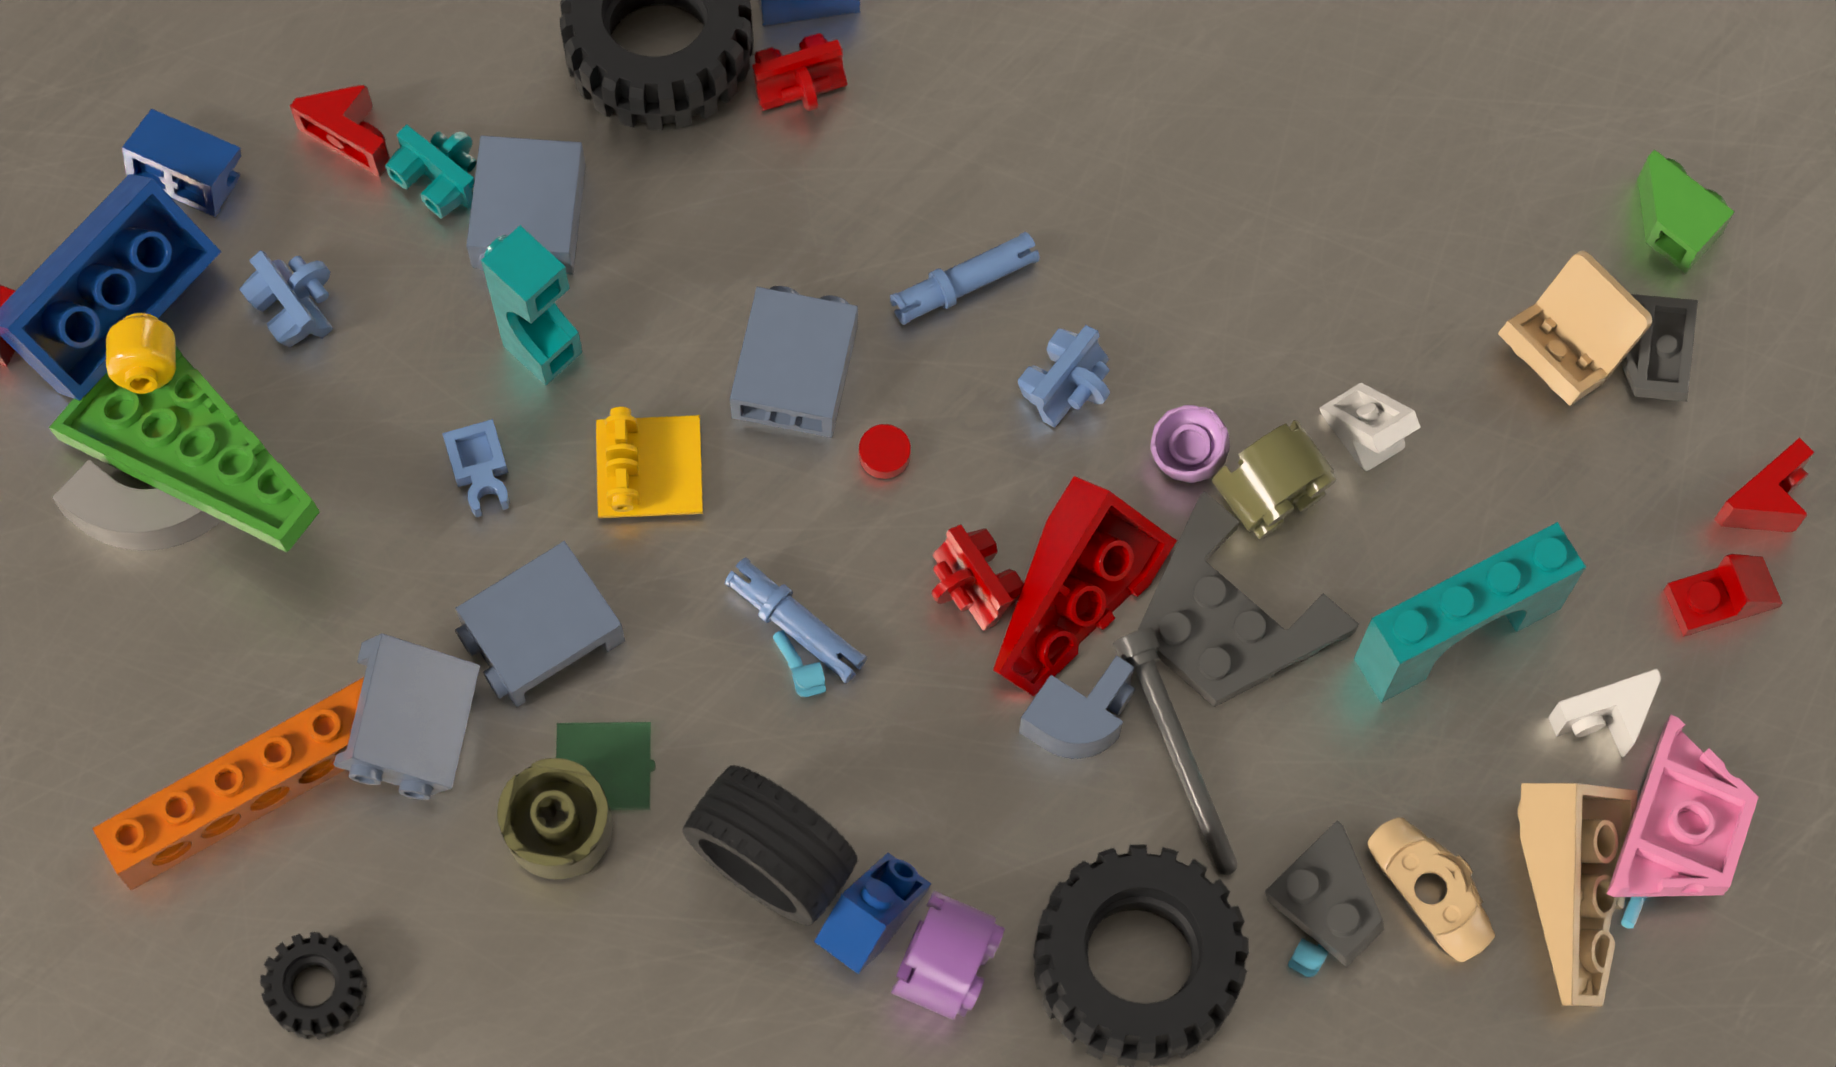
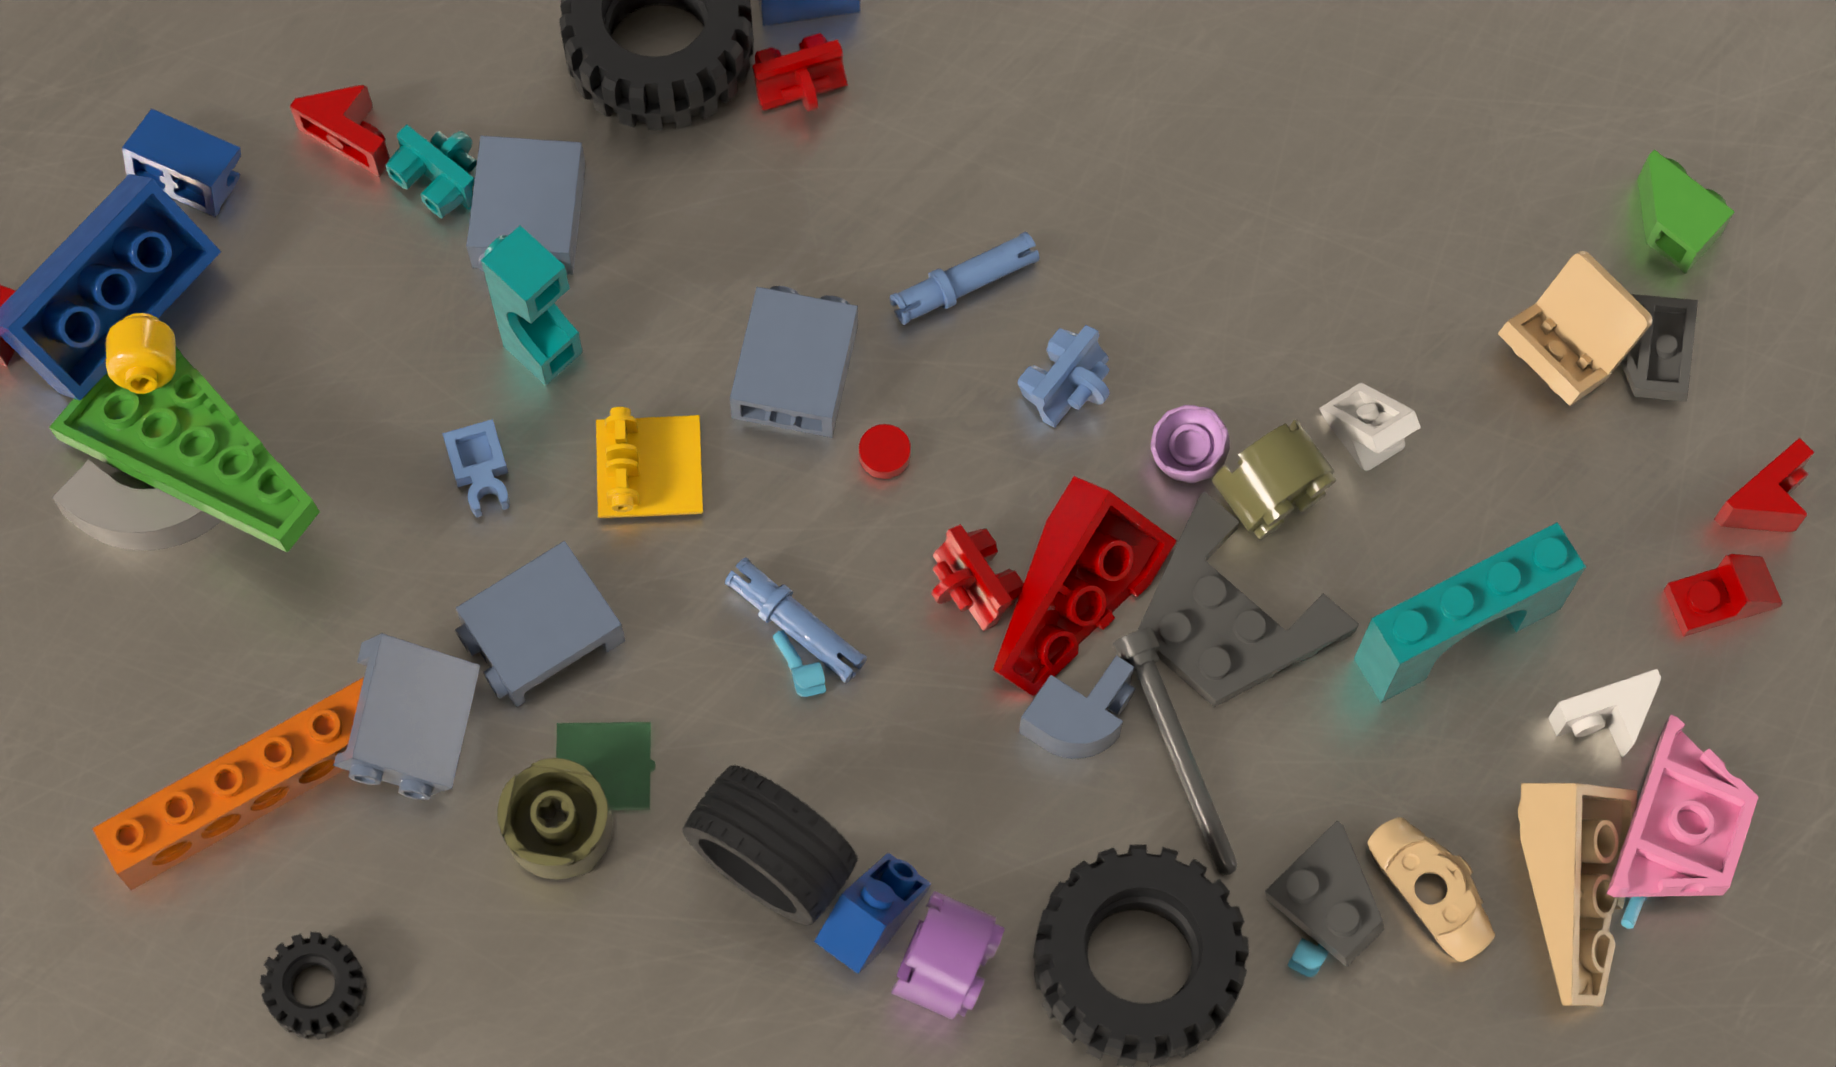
(276, 282): medium blue hips -> none

